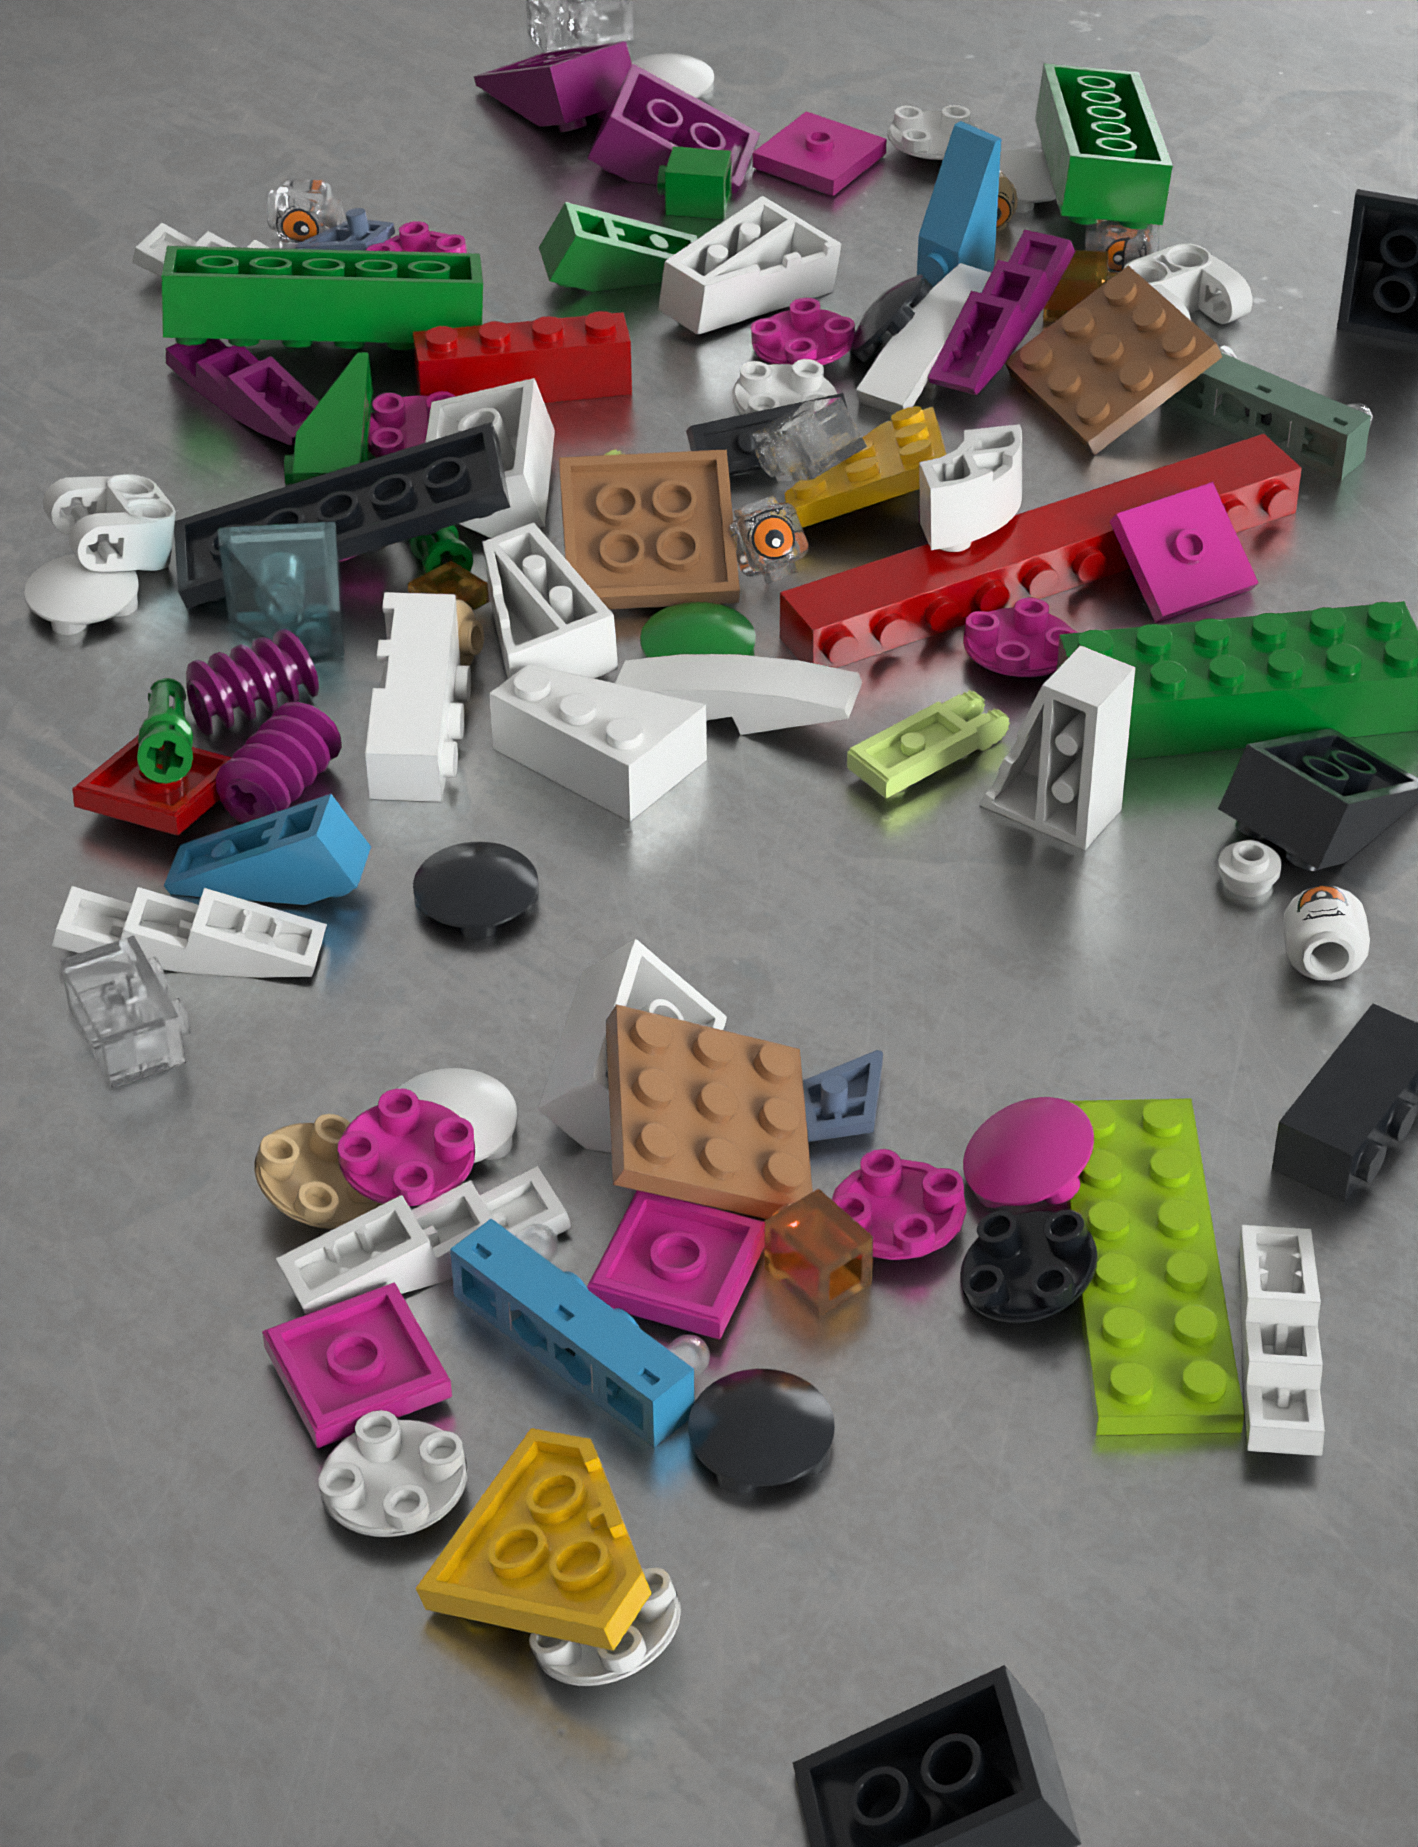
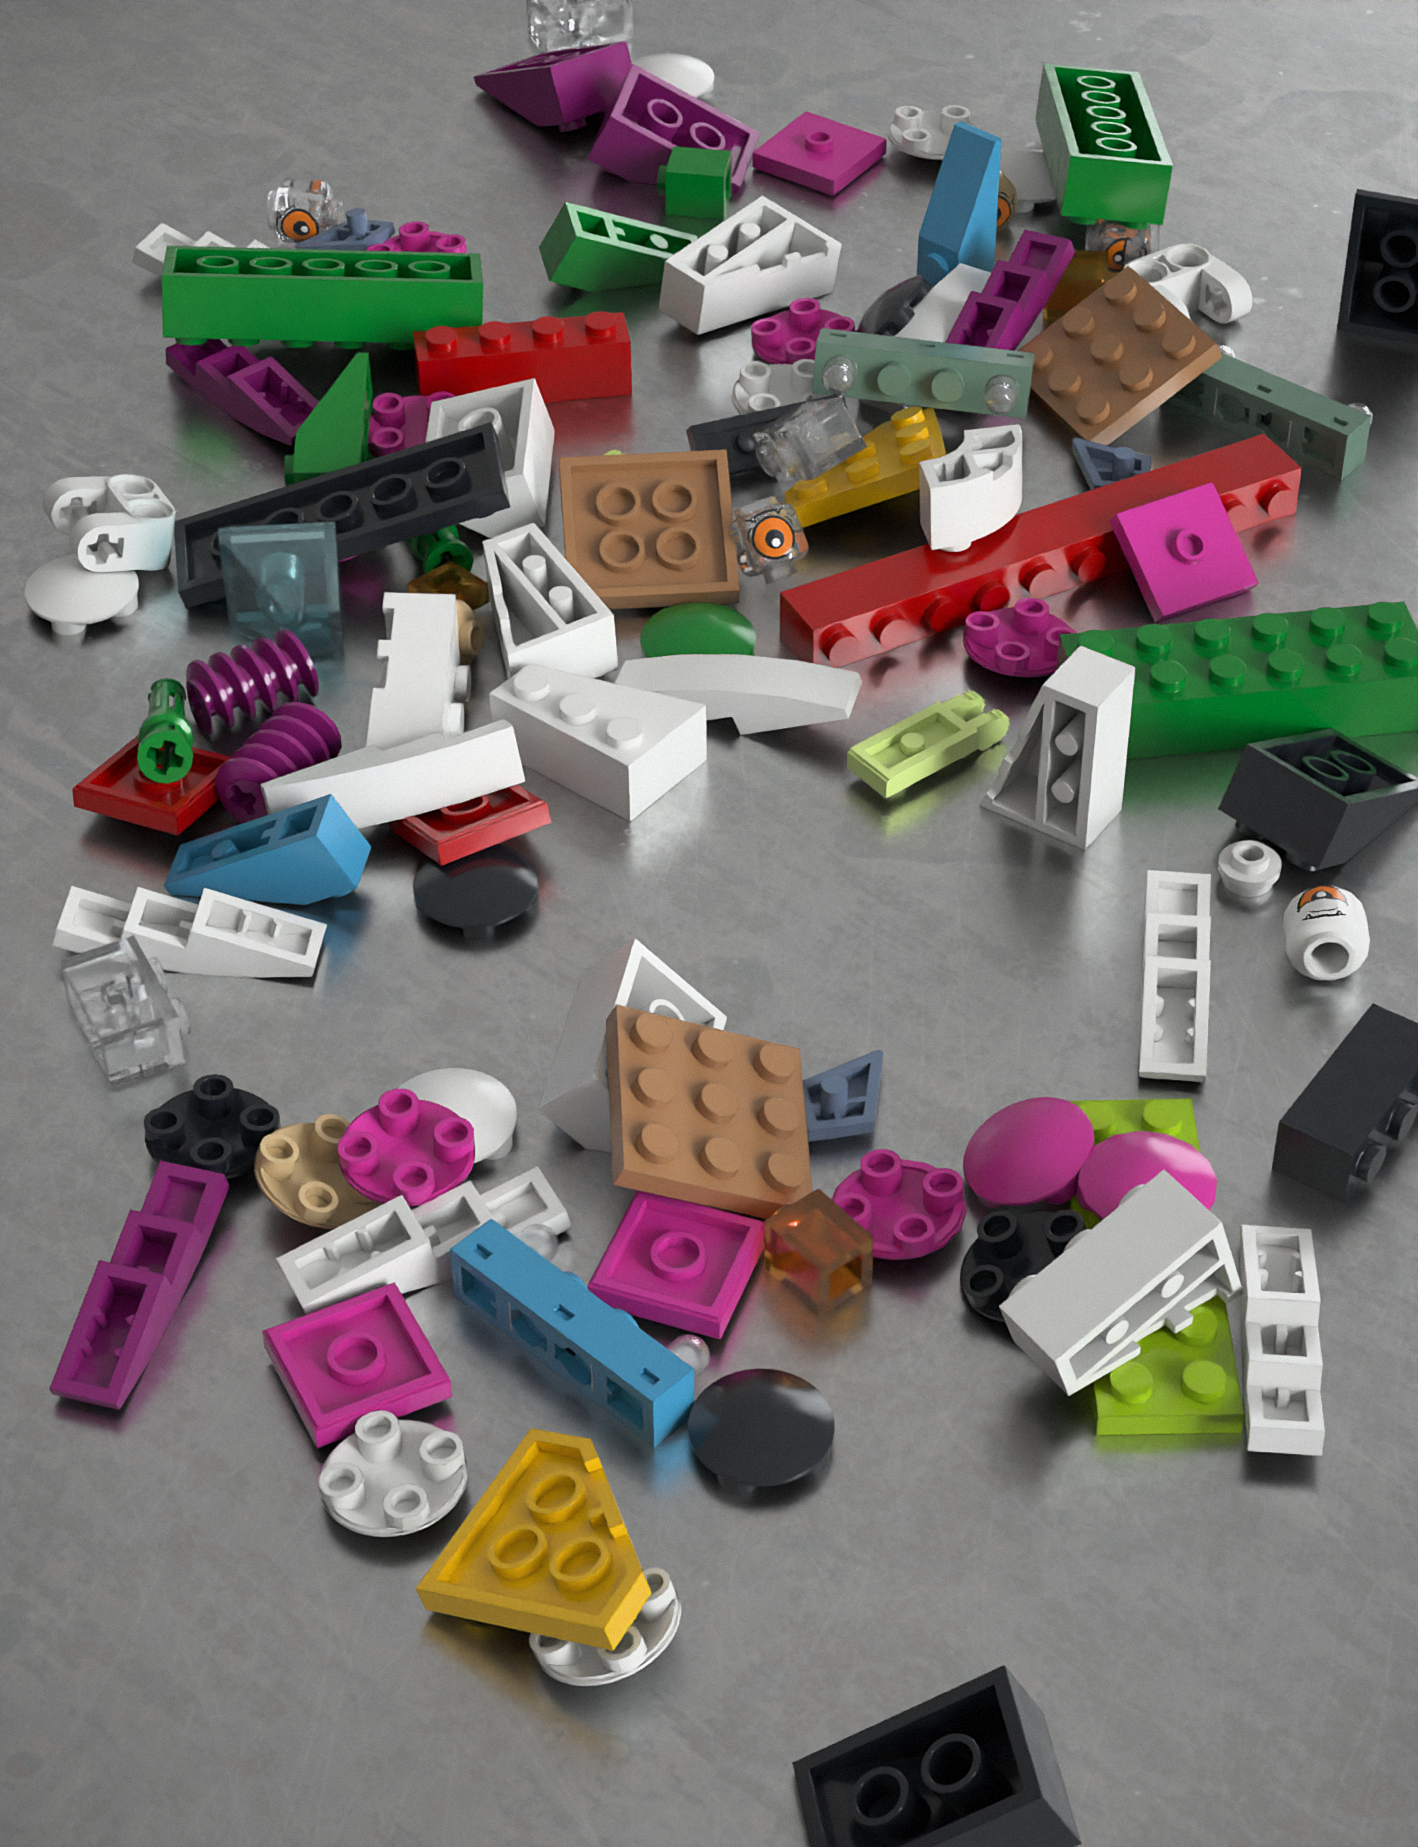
(140, 1286): none -> magenta slope
(210, 1127): none -> black dish
(407, 778): none -> white slope
(473, 824): none -> red plate
(923, 373): none -> sand green piece
(1108, 464): none -> sand blue piece
(1122, 1283): none -> white wedge
(1136, 1159): none -> dark pink dish
(1175, 976): none -> white slope

